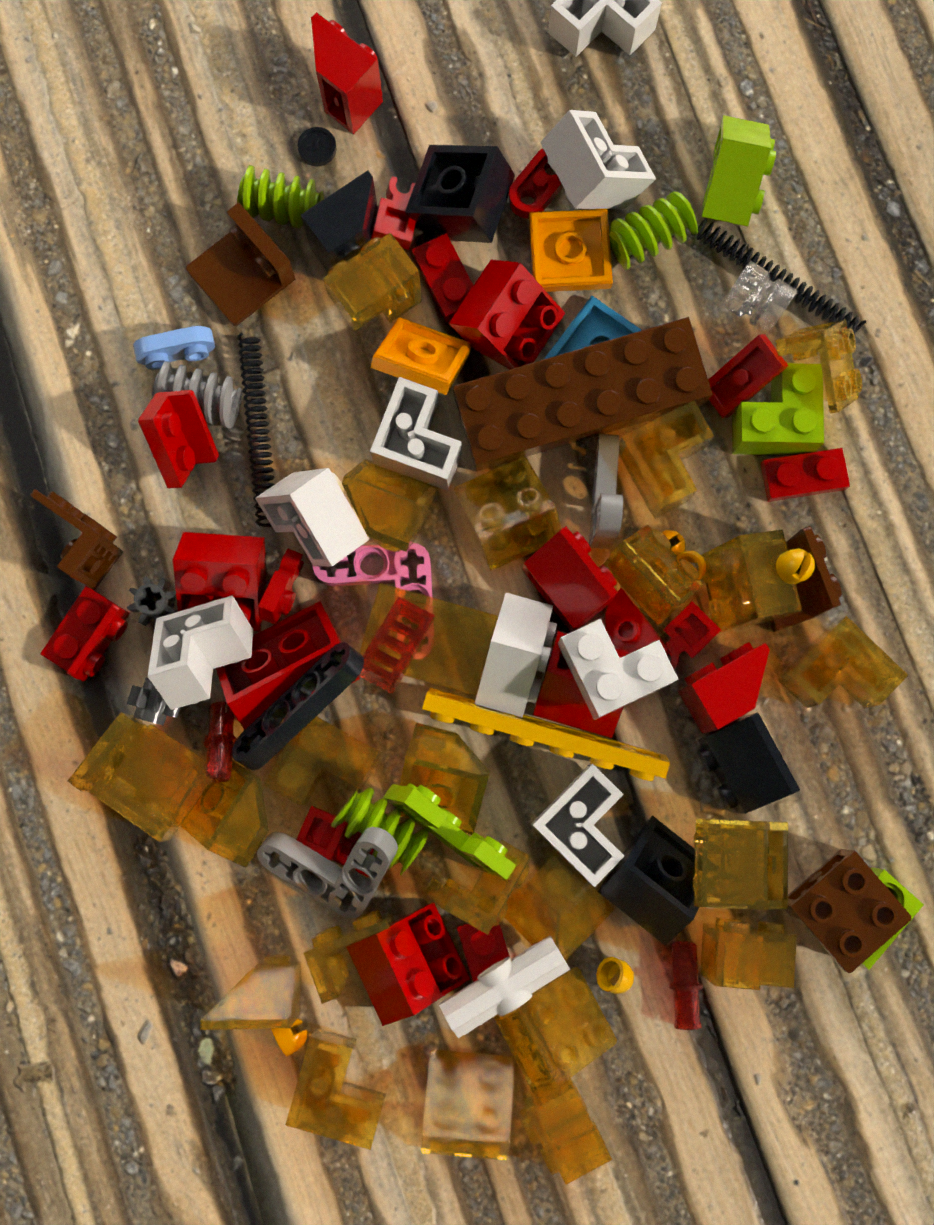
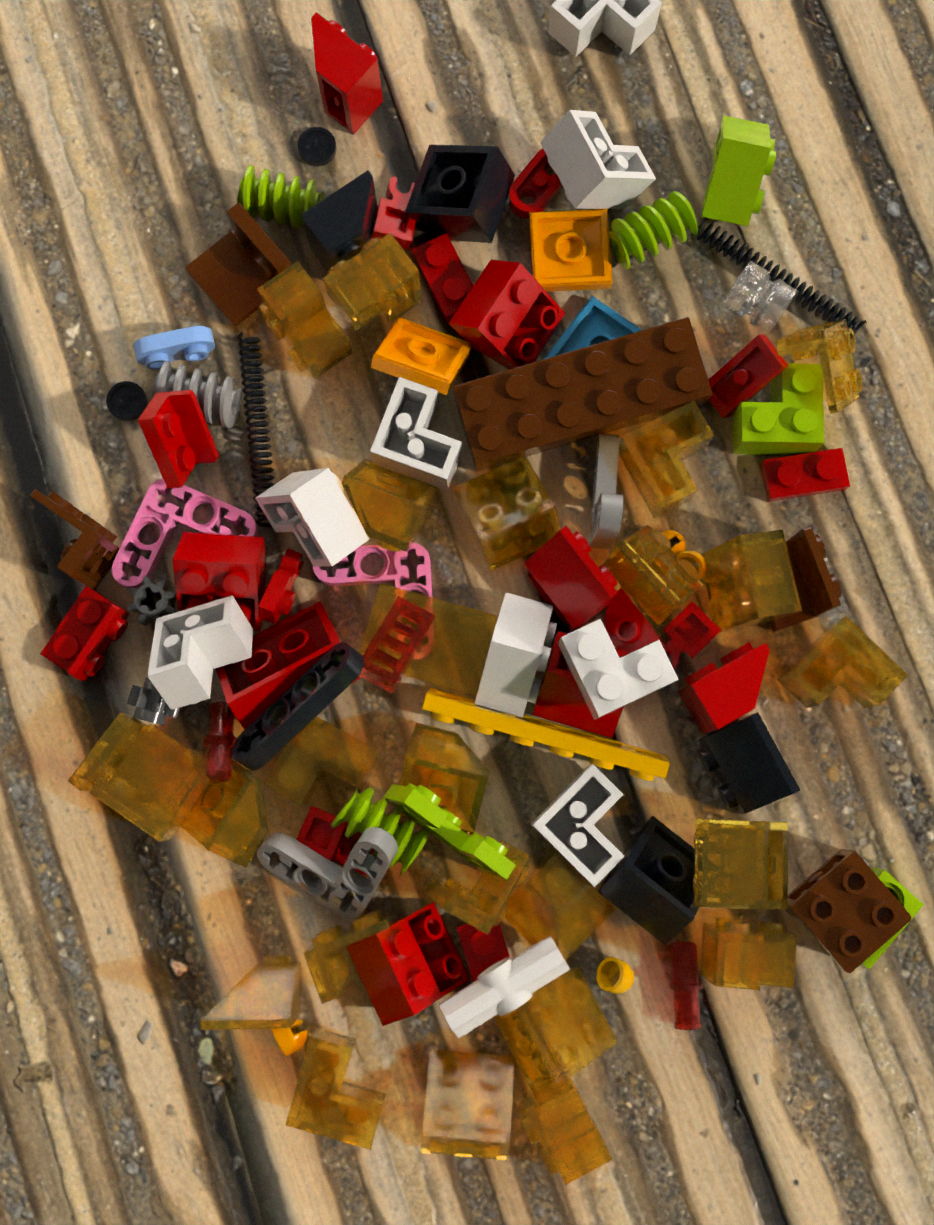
(126, 401): none -> black piece
(167, 519): none -> bright pink beam
(299, 315): none -> clear yellow brick
(790, 562): yellow hinge -> none

